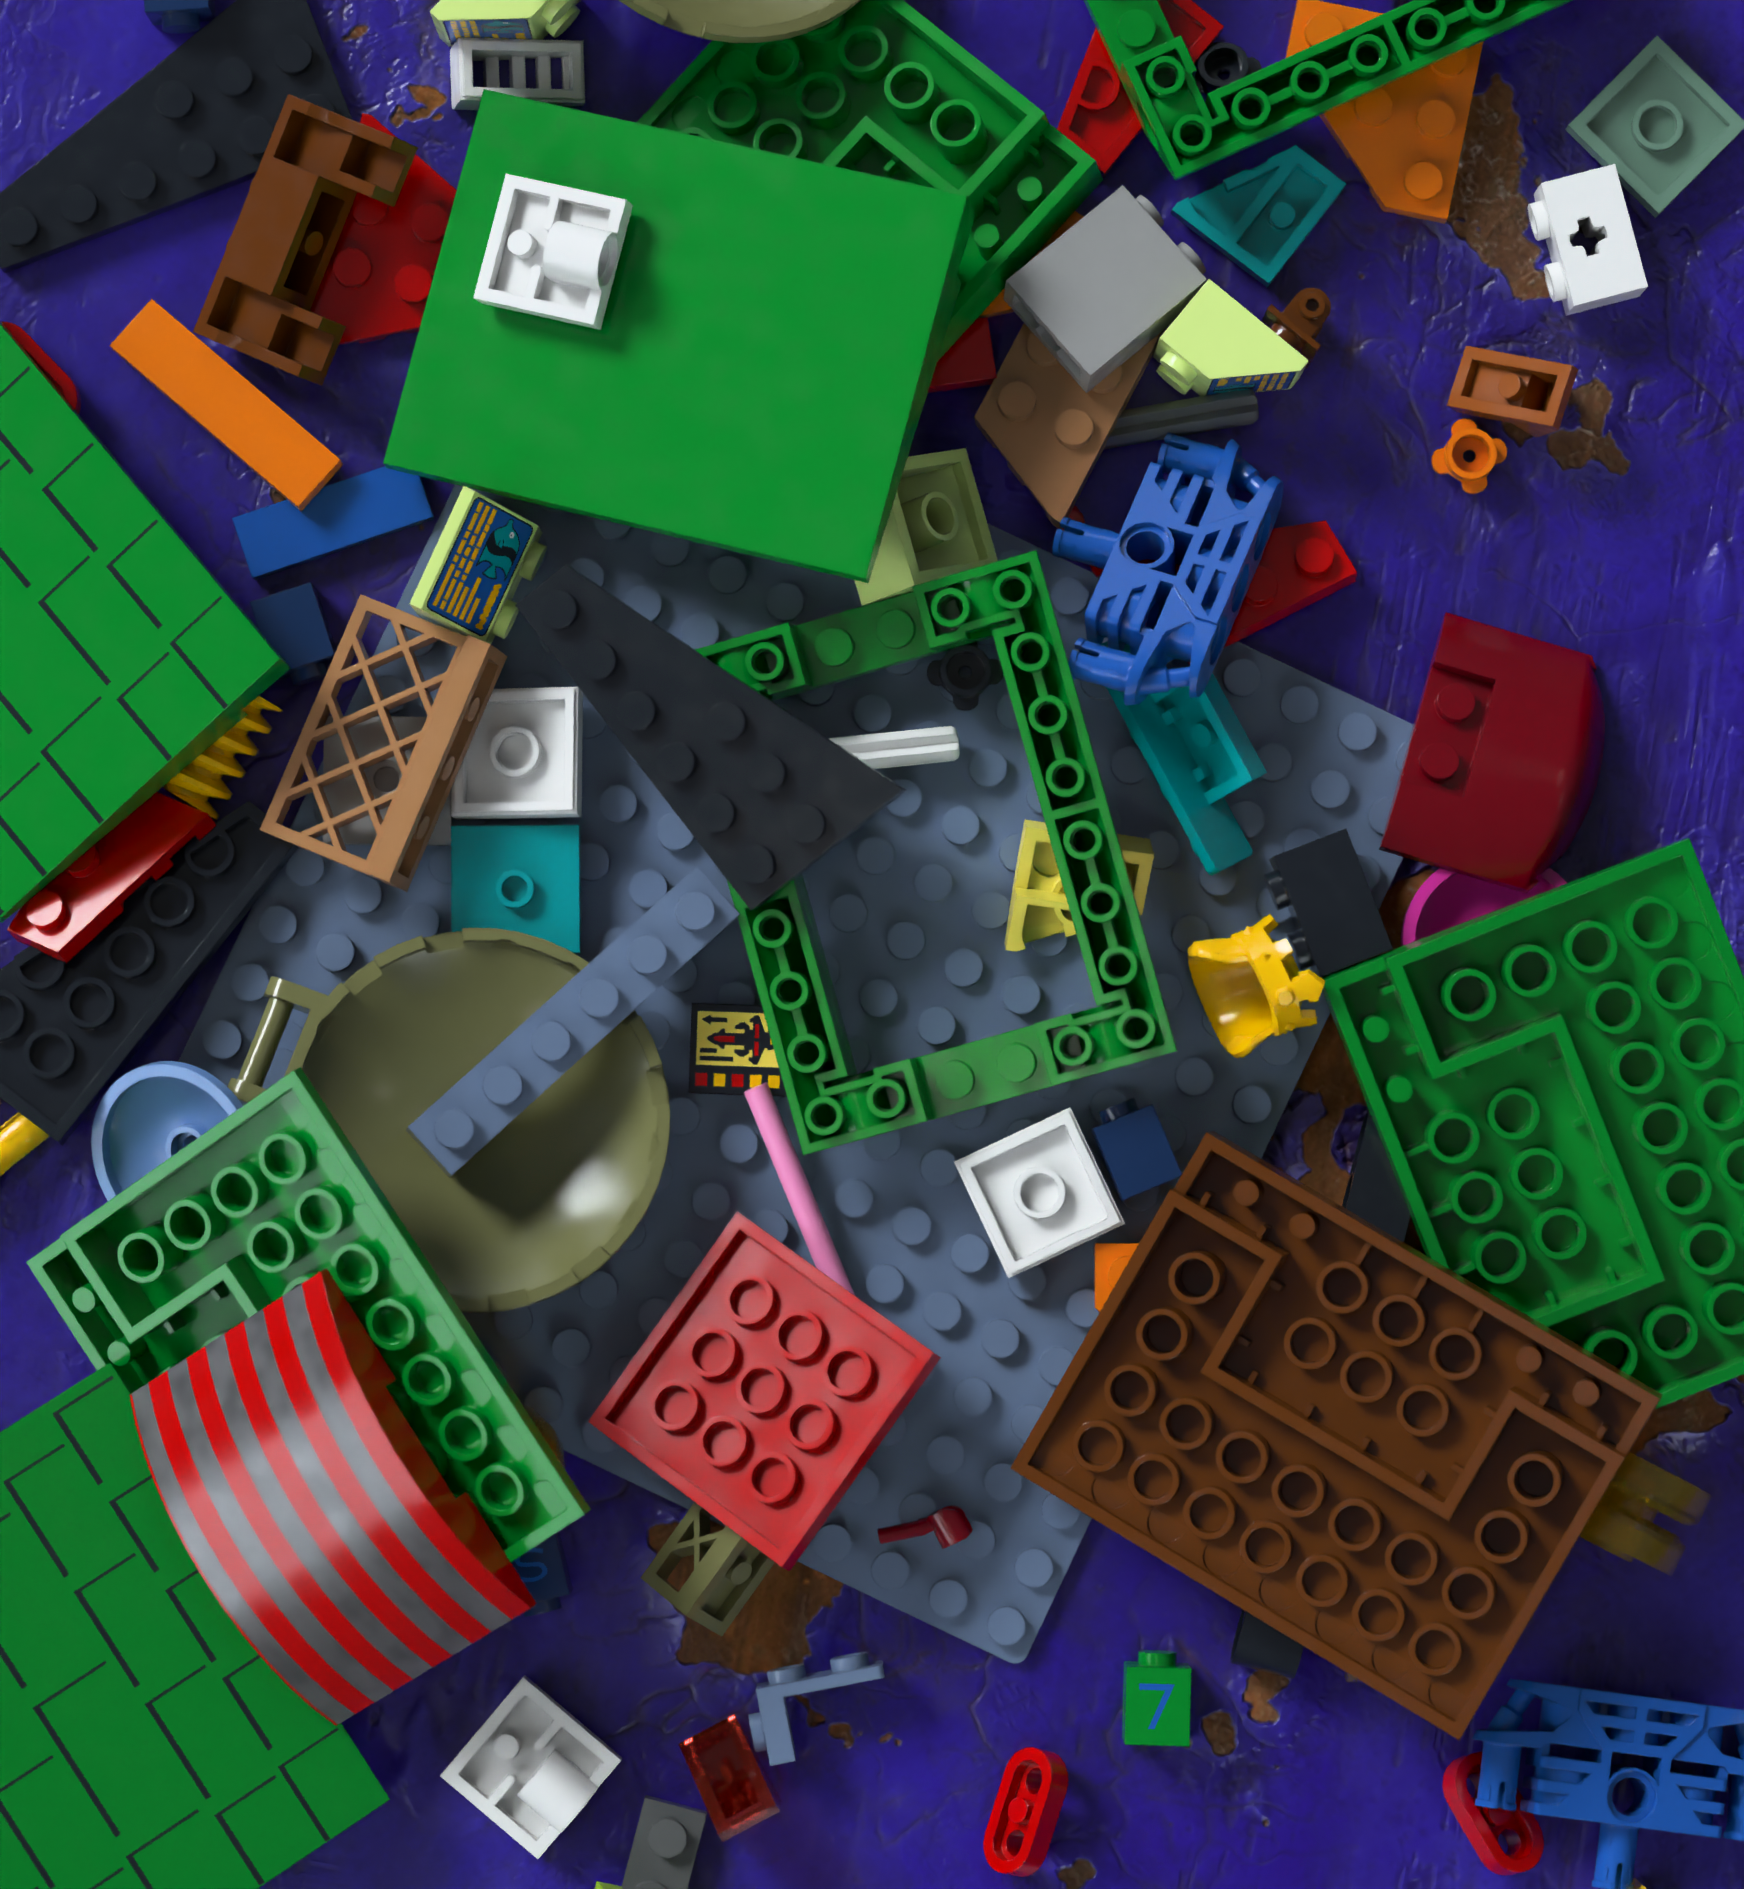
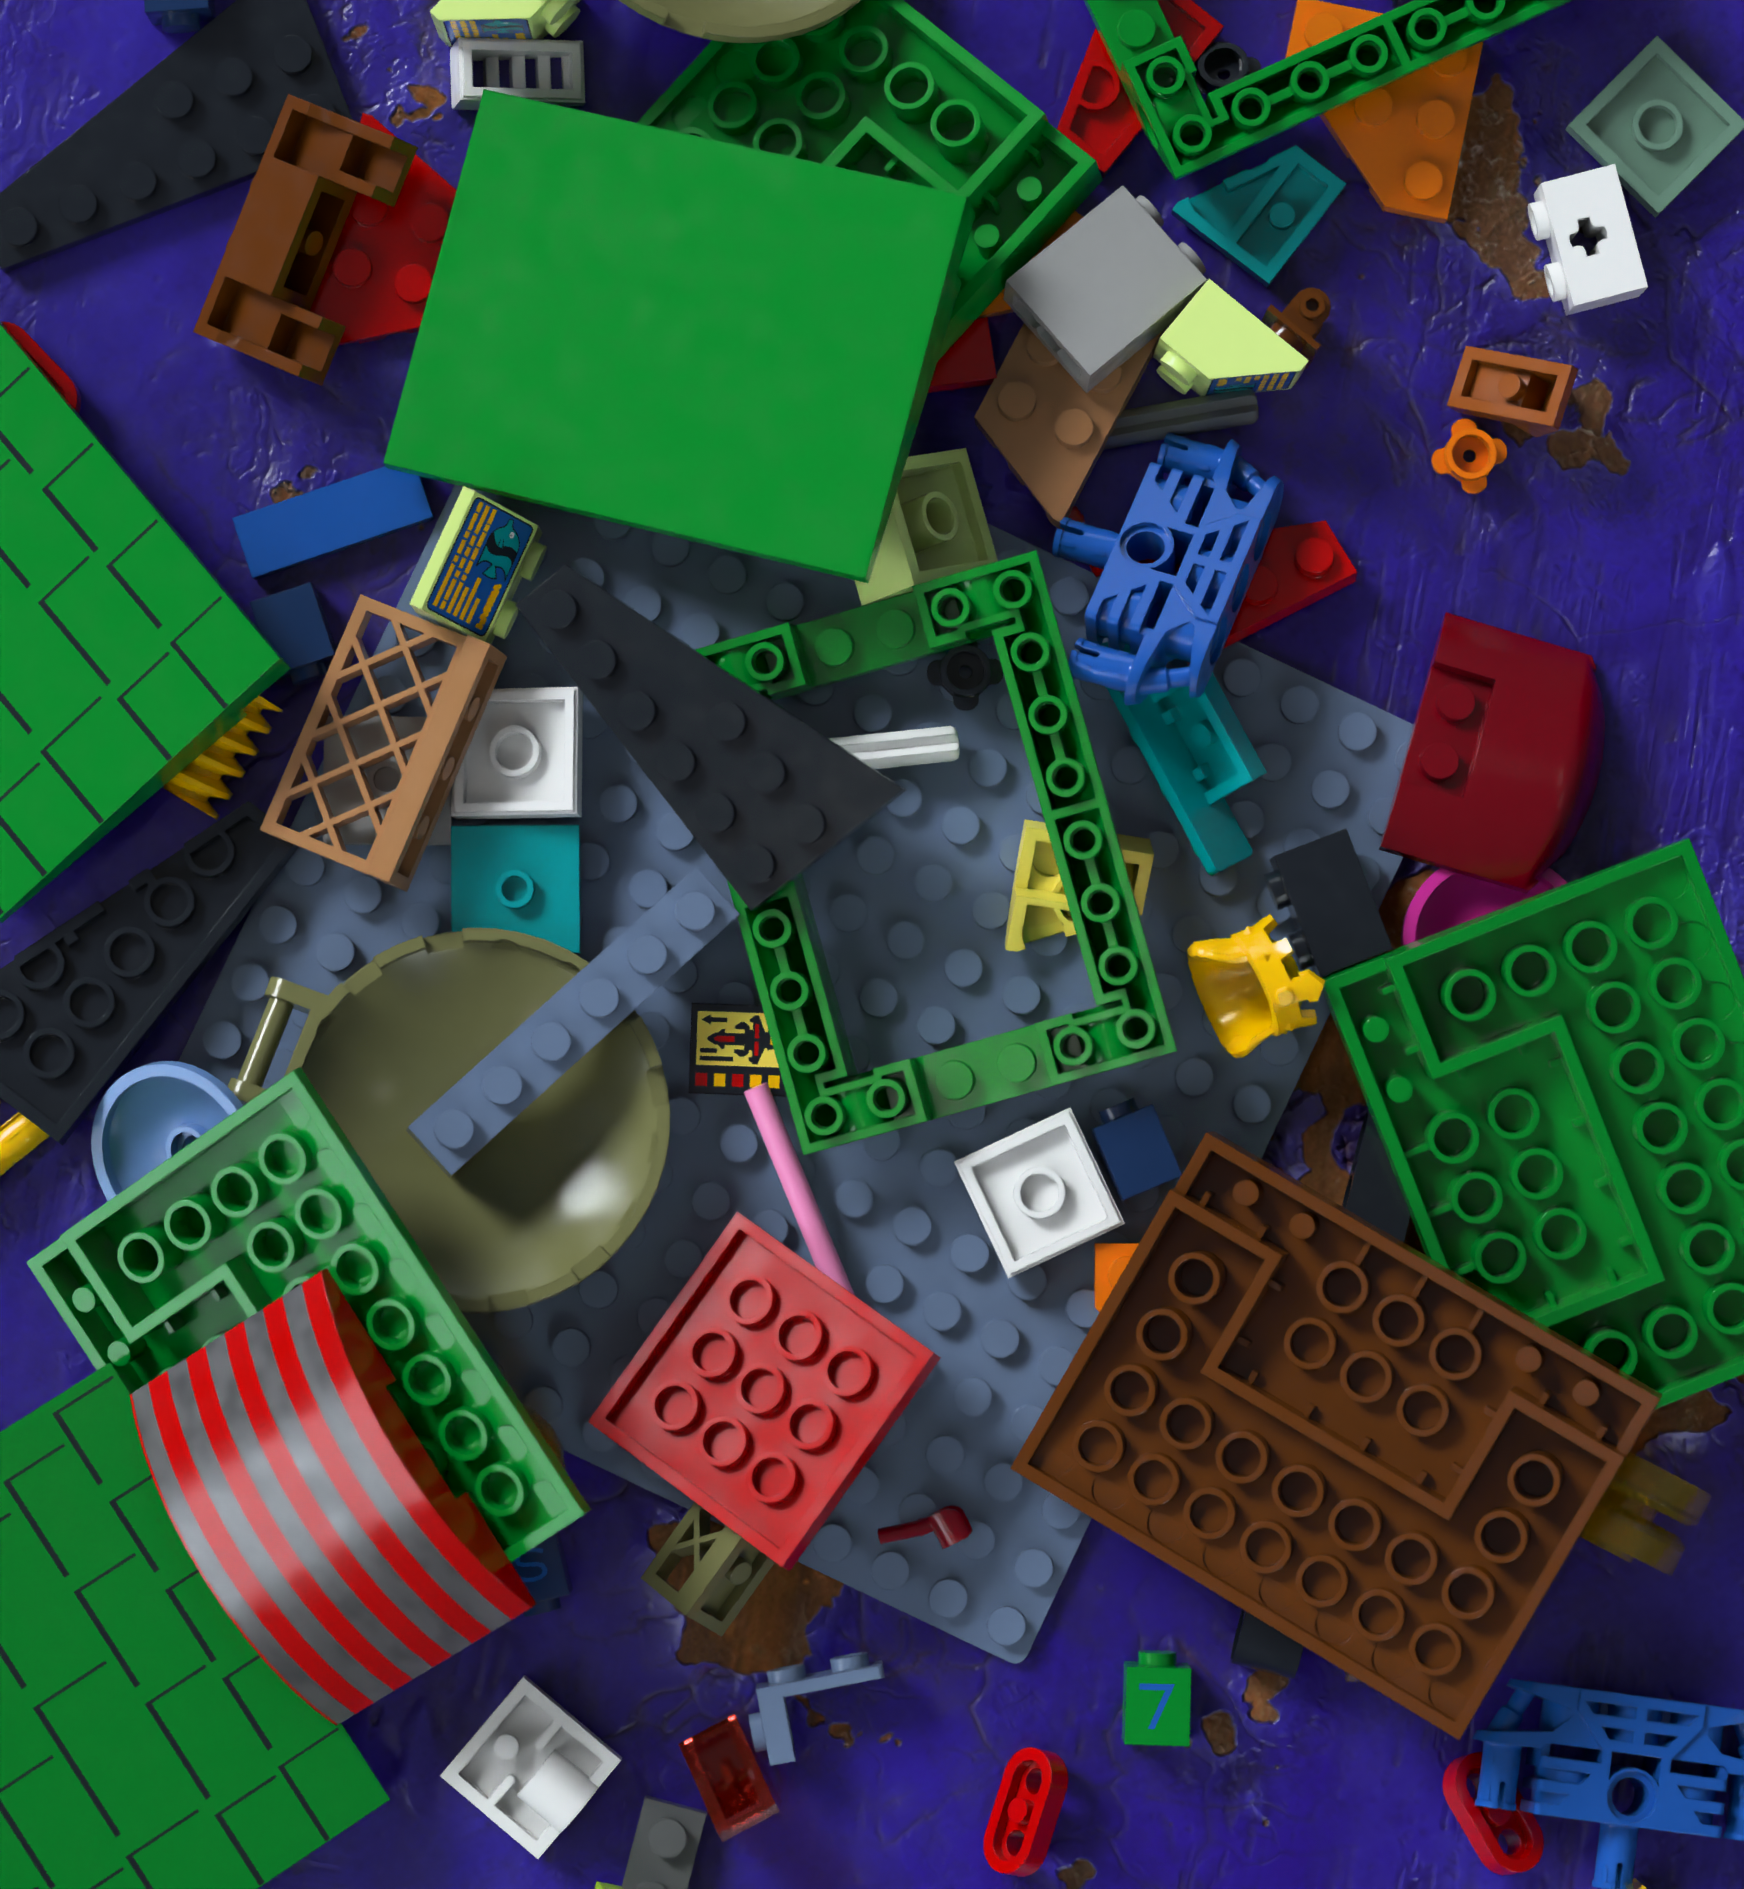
(94, 887): red wing -> none
(226, 405): orange tile -> none
(553, 251): white plate -> none

